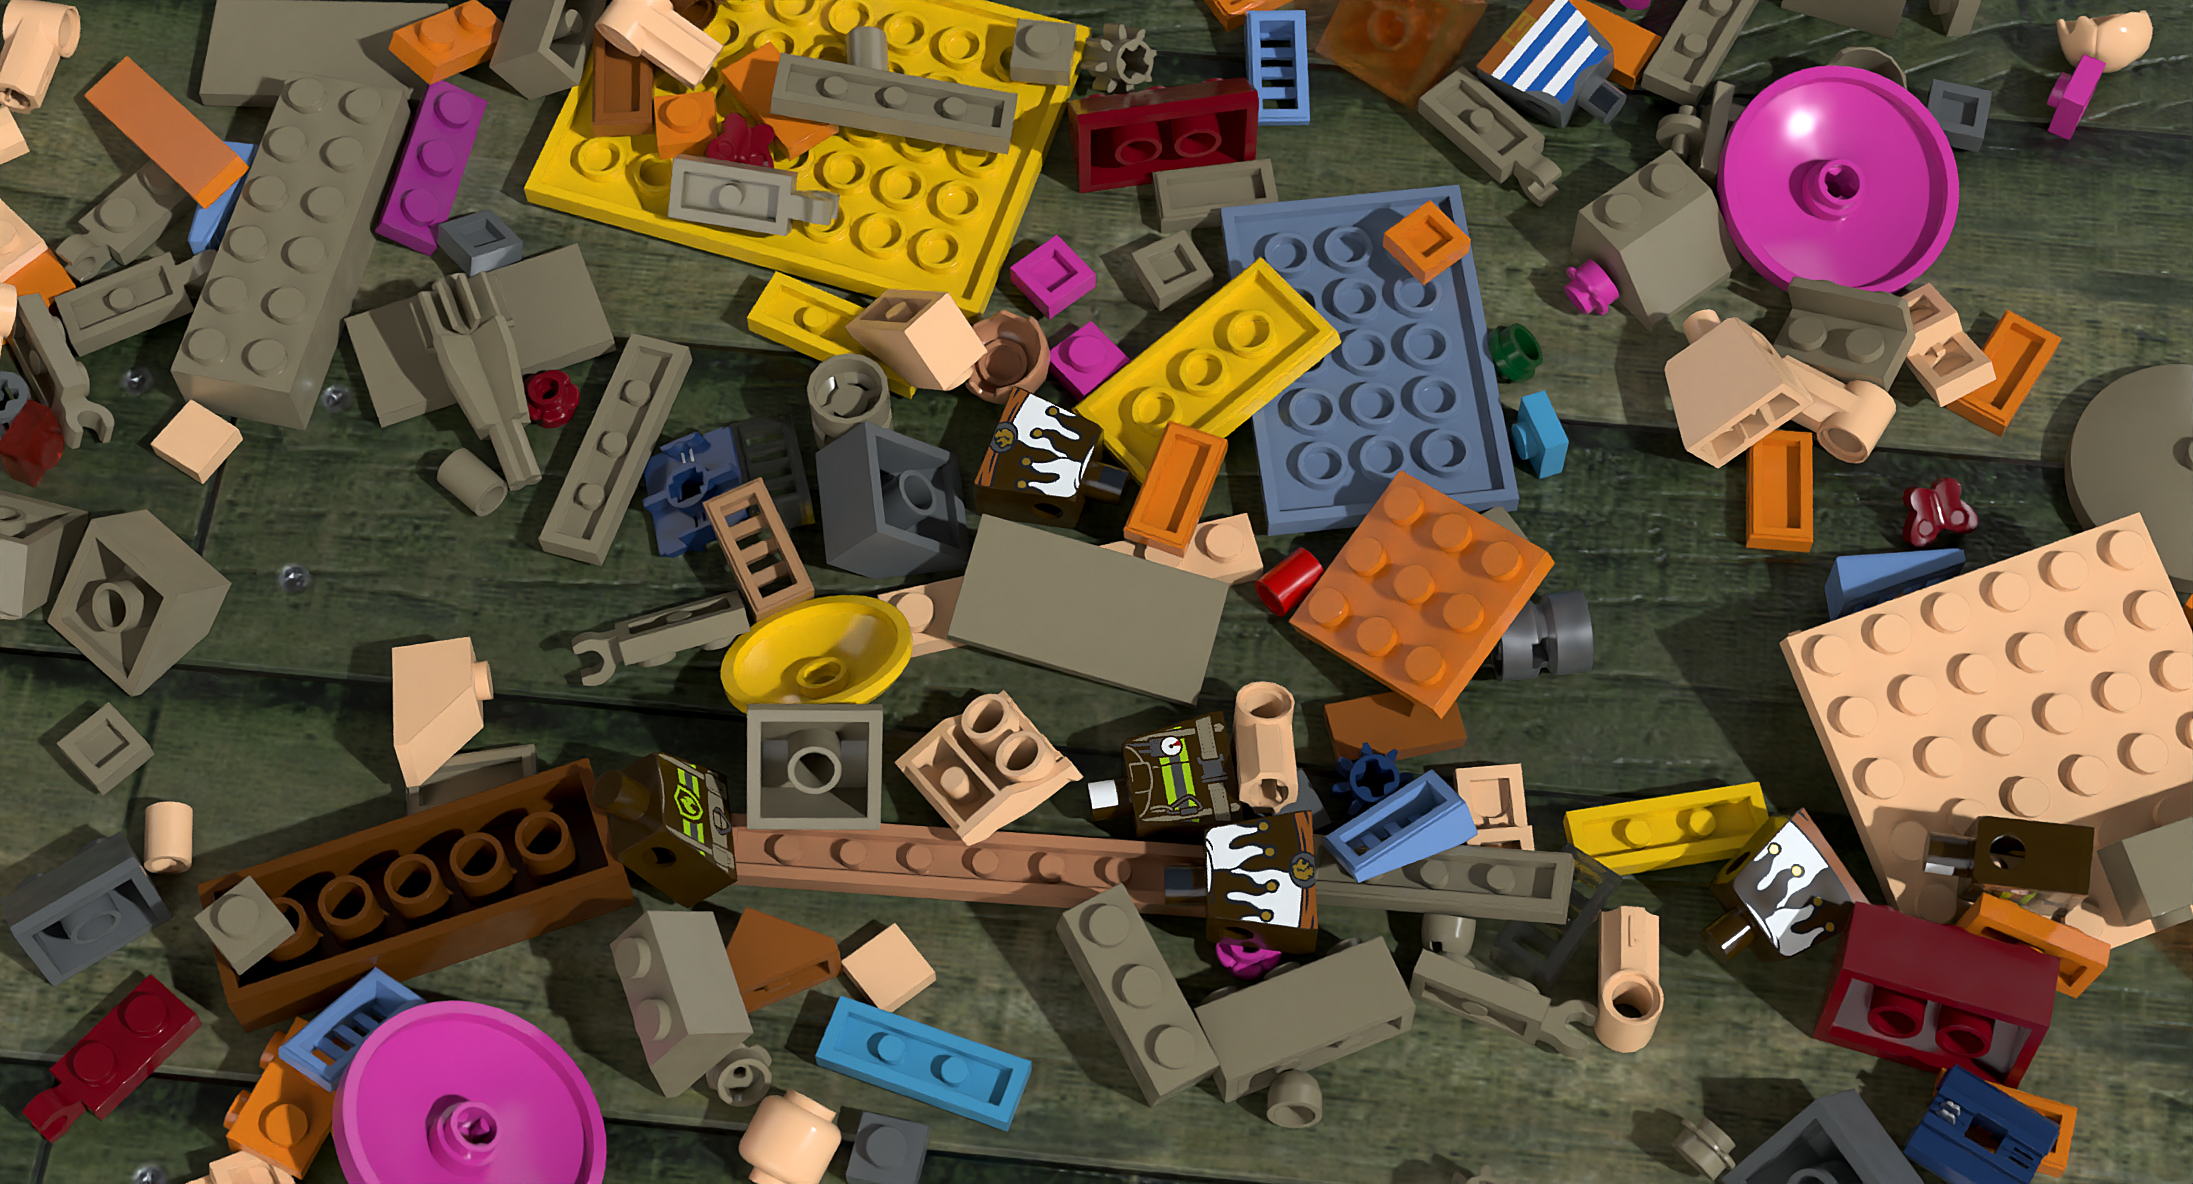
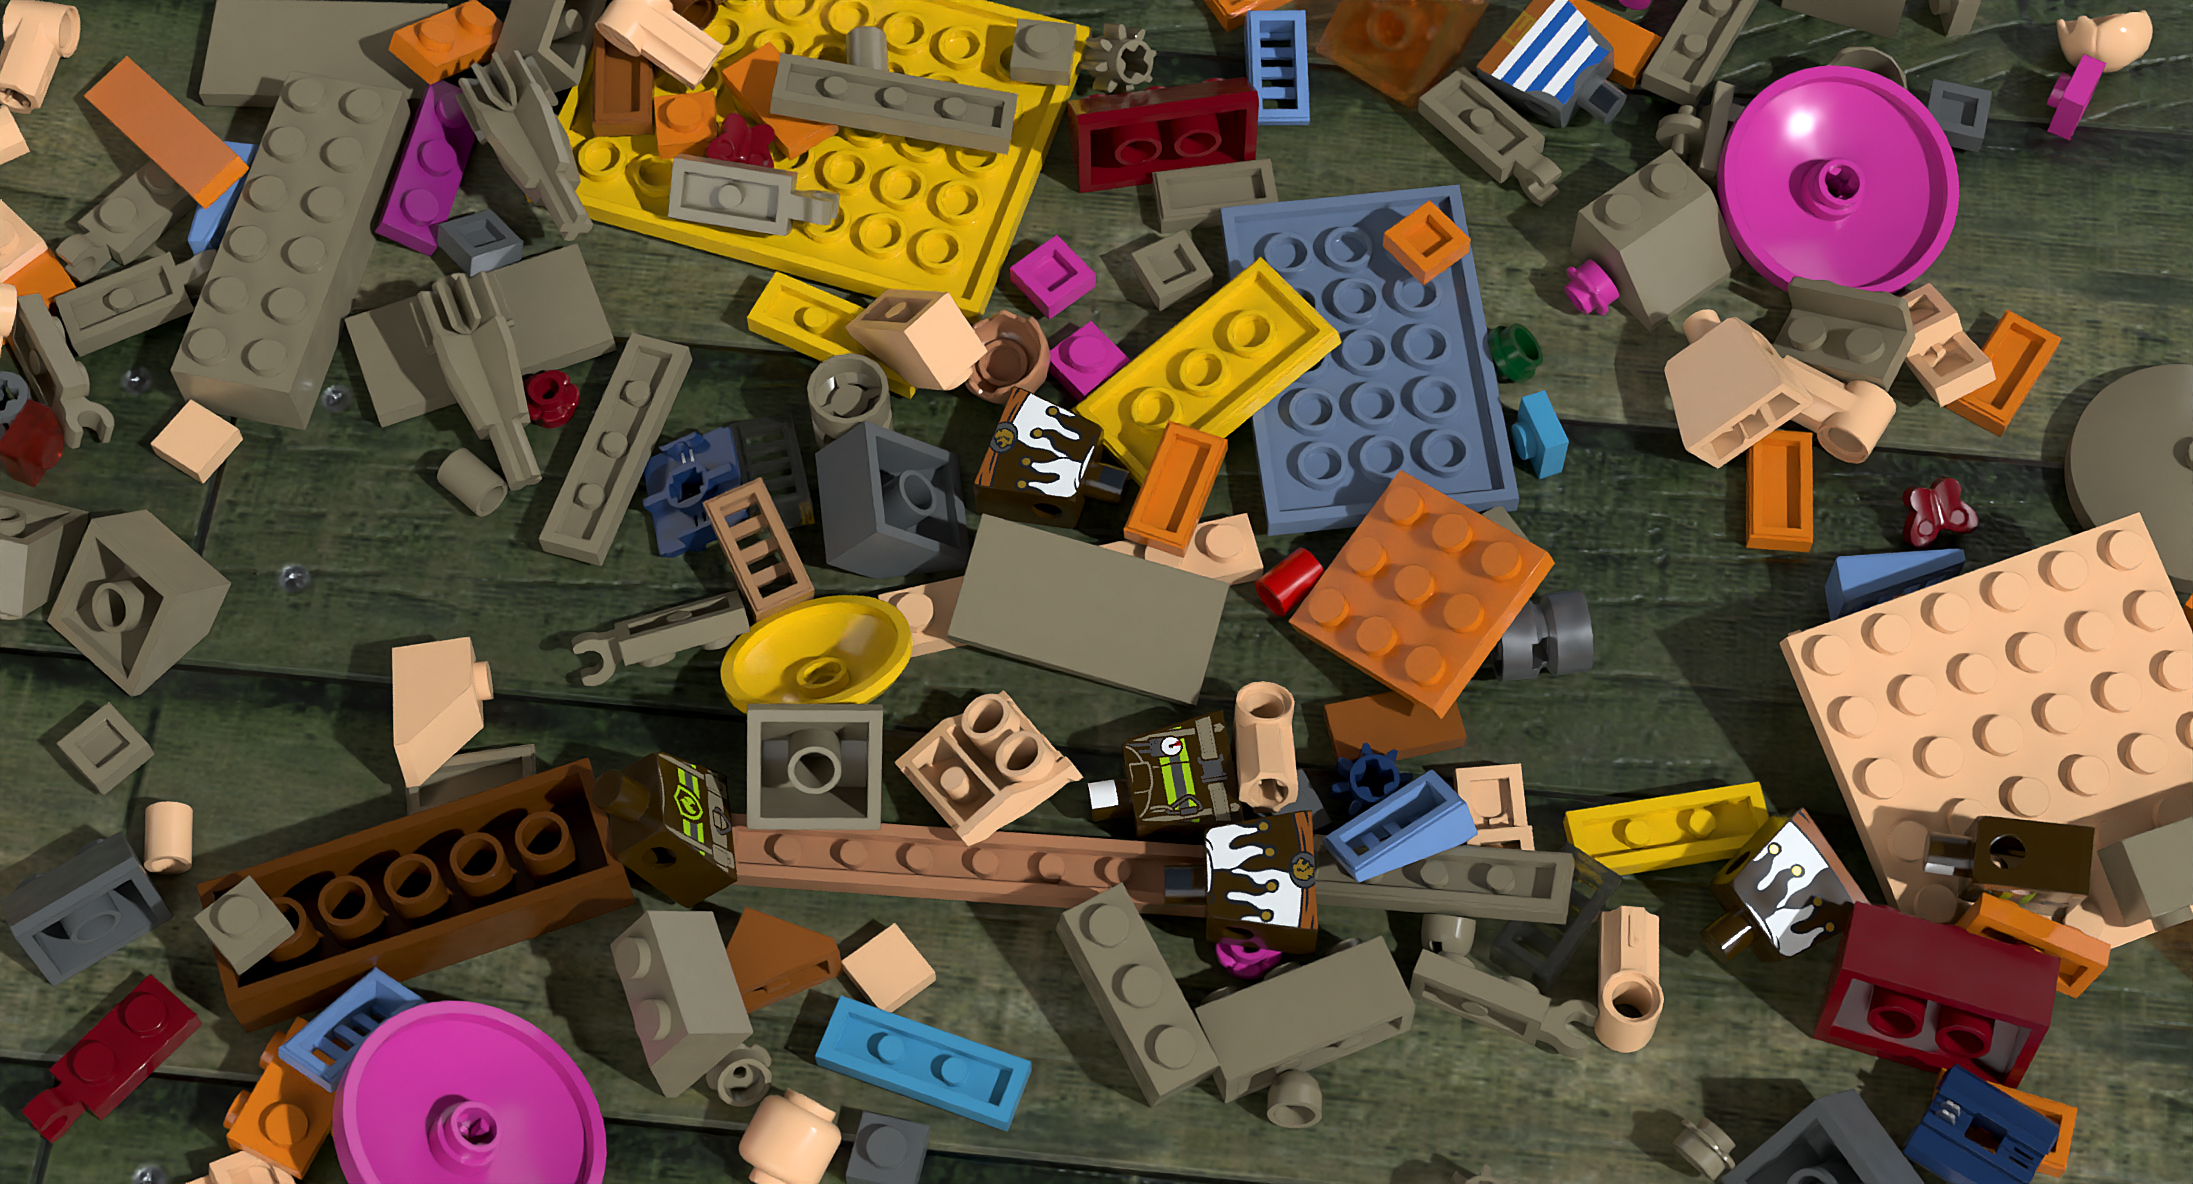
(514, 113): none -> dark tan piece

